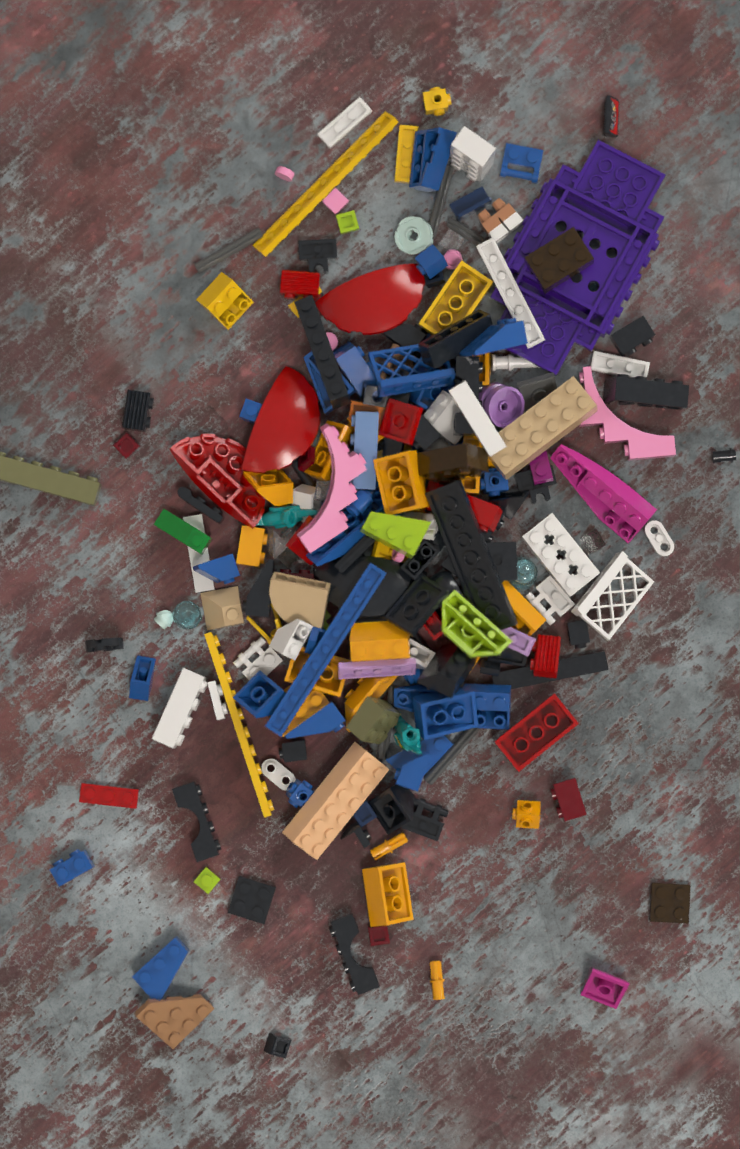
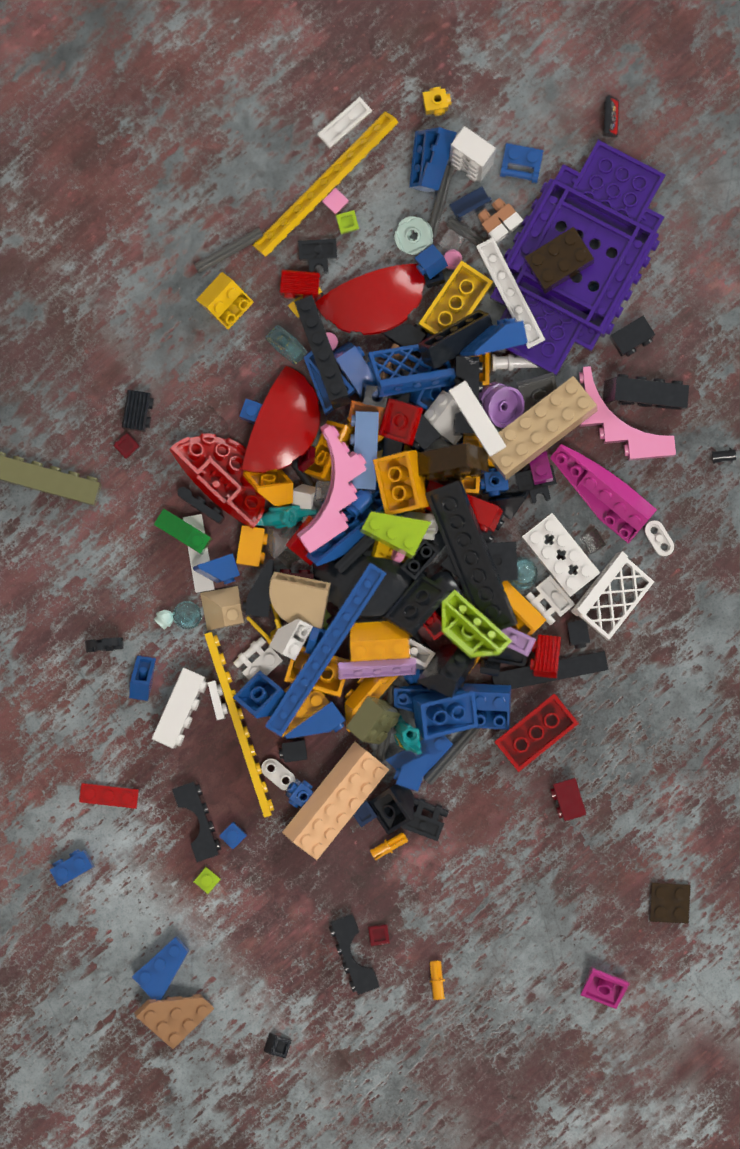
(233, 835): none -> blue brick
(251, 899): black plate -> none
(284, 173): bright pink tile -> none
(286, 344): none -> clear light blue brick
(363, 836): black plate -> none
(387, 894): light orange slope -> none
(405, 153): yellow plate -> none
(527, 814): light orange brick -> none
(616, 365): white tile -> none

